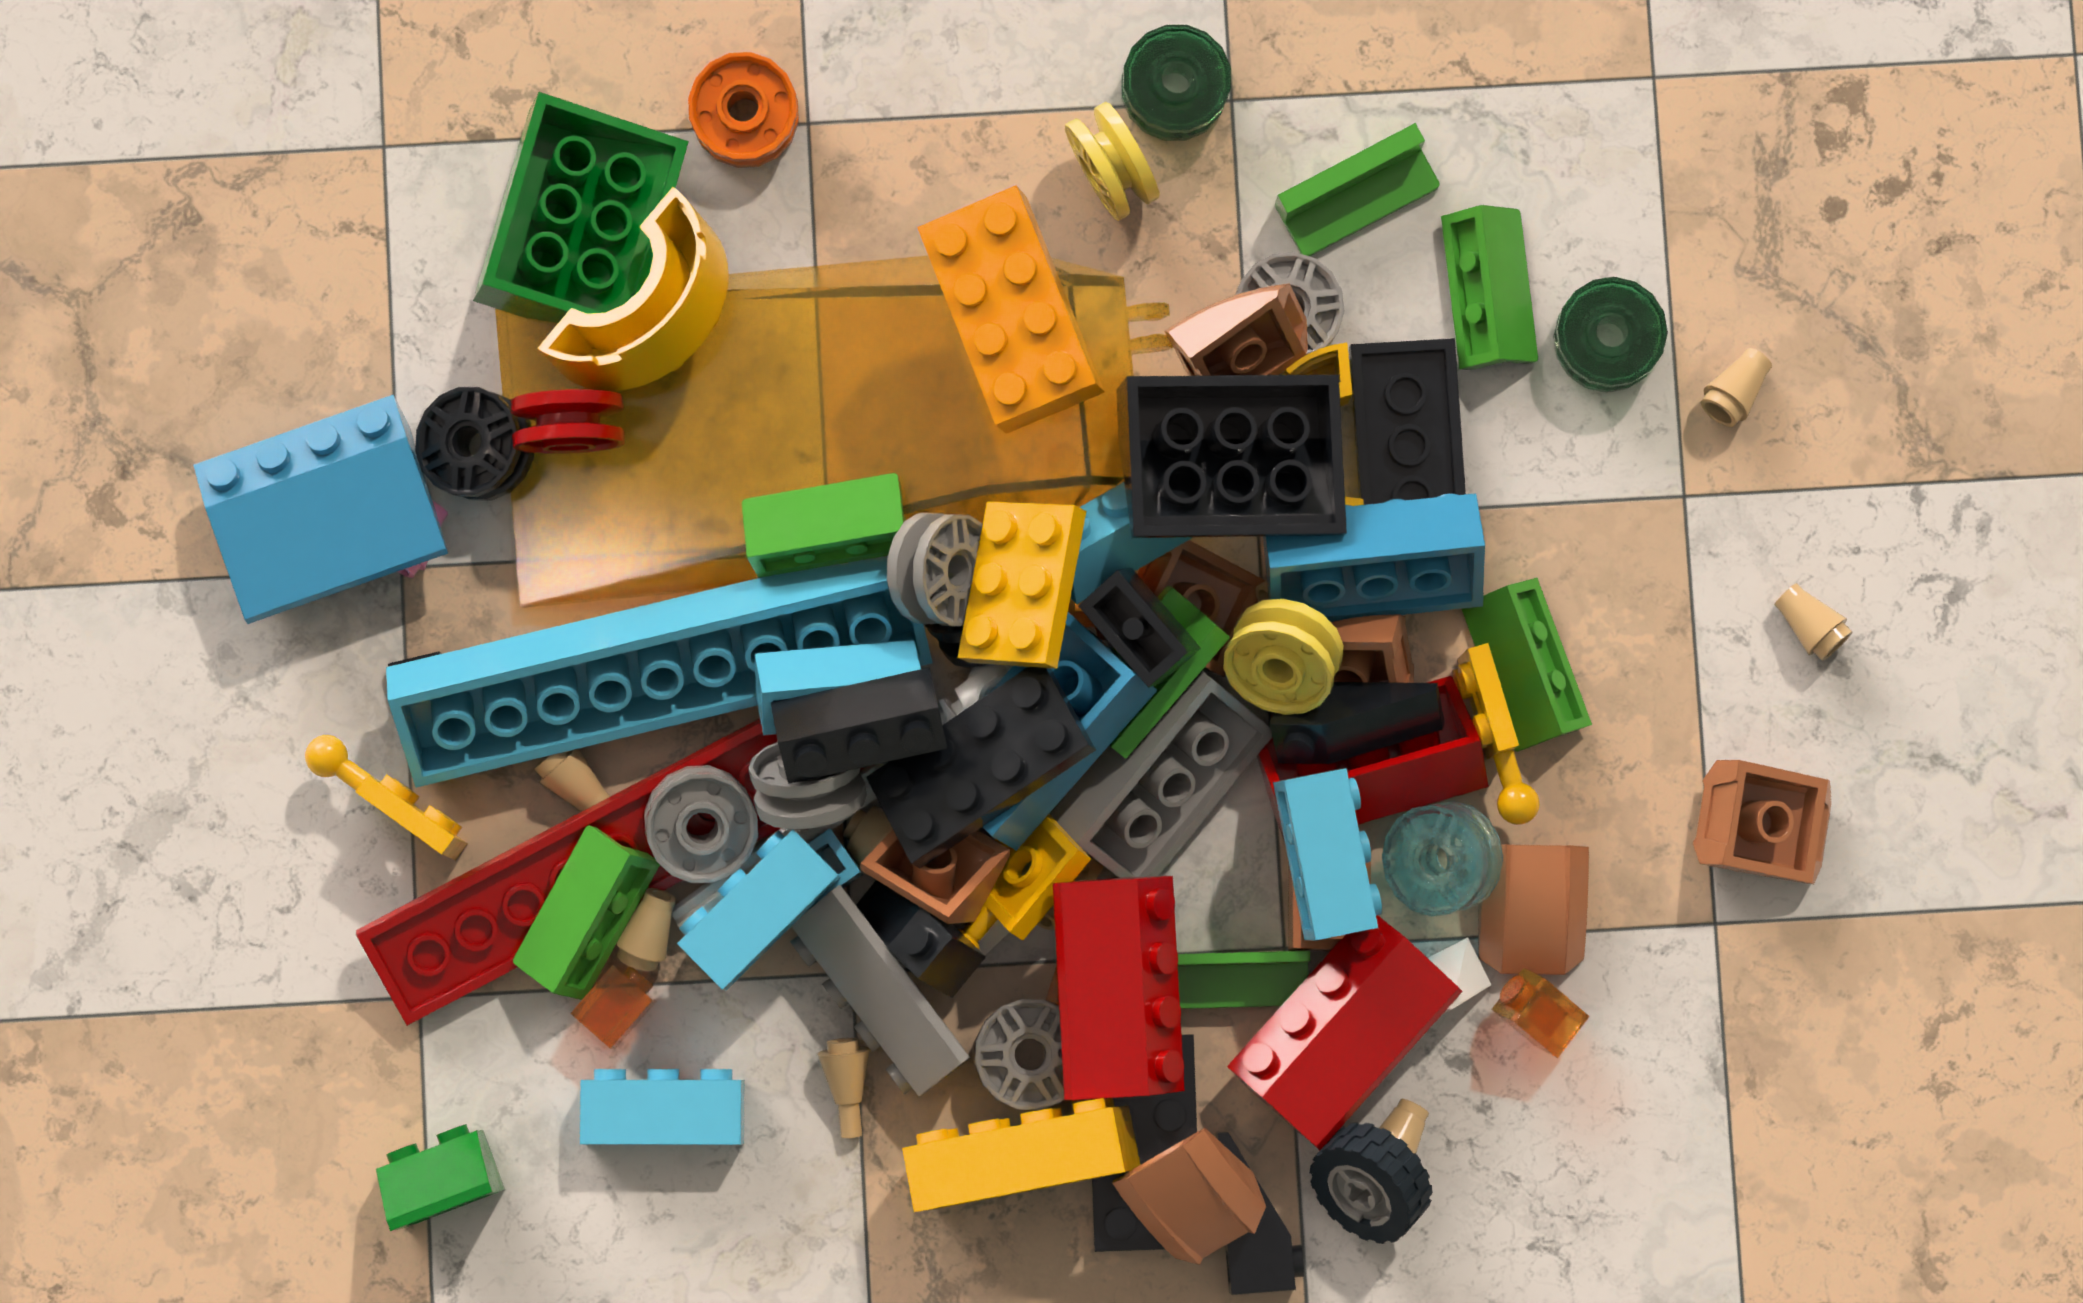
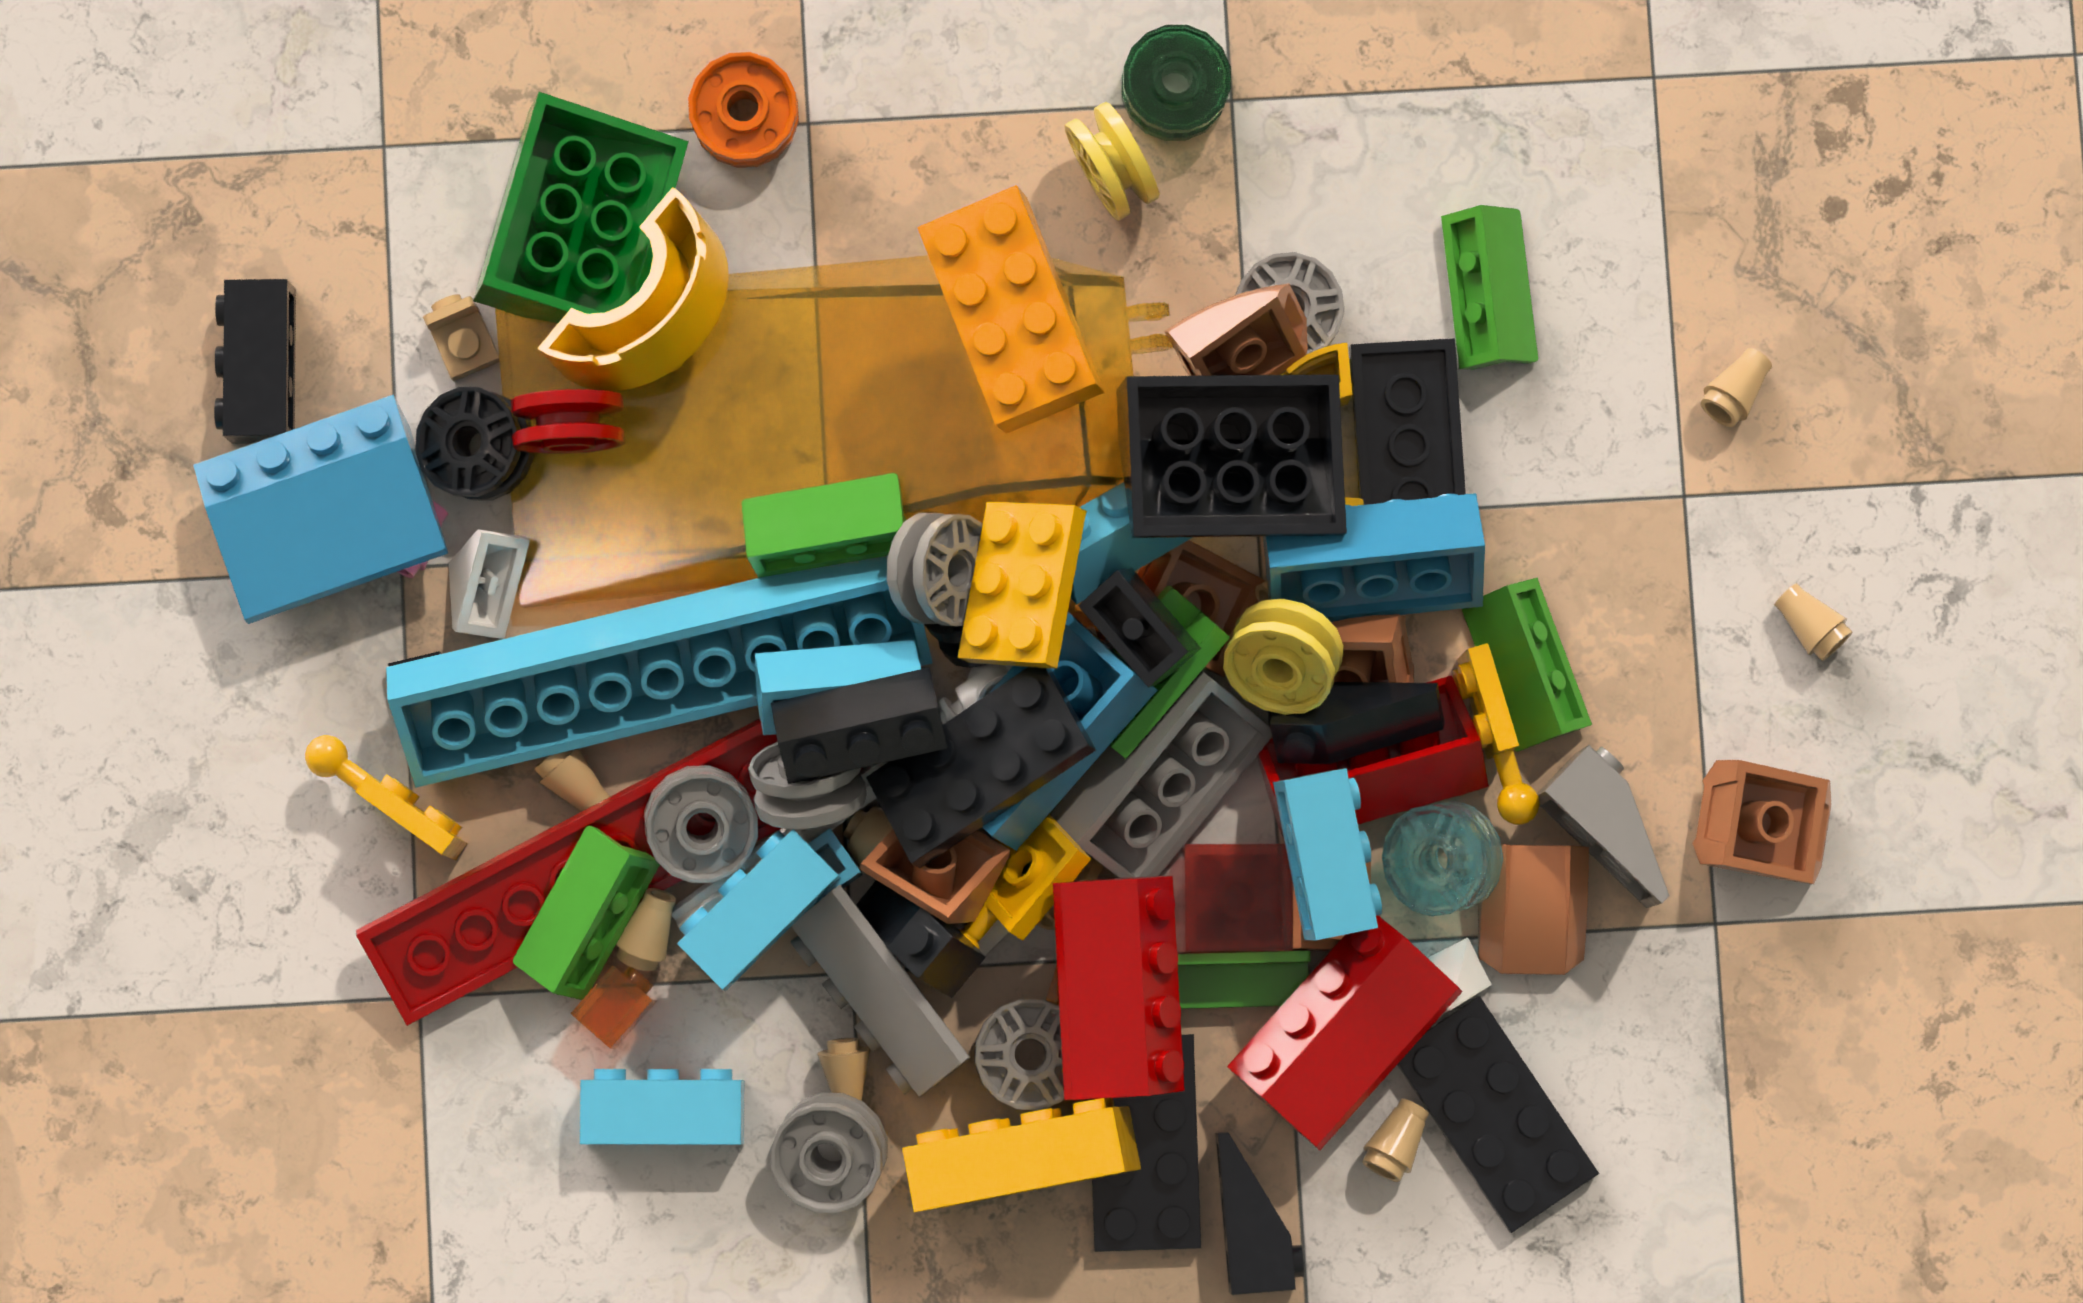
(256, 359): none -> black brick
(437, 1179): slope -> none
(461, 336): none -> tan bracket
(486, 582): none -> white slope
(822, 1183): none -> light grey wheel
(1194, 1197): nougat slope -> none
(1236, 898): none -> clear red brick
(1357, 191): bright green panel -> none
(1371, 1182): black wheel -> none
(1495, 1115): none -> black plate
(1540, 1012): clear orange brick -> none
(1601, 814): none -> light grey slope
(1617, 303): clear green wheel -> none

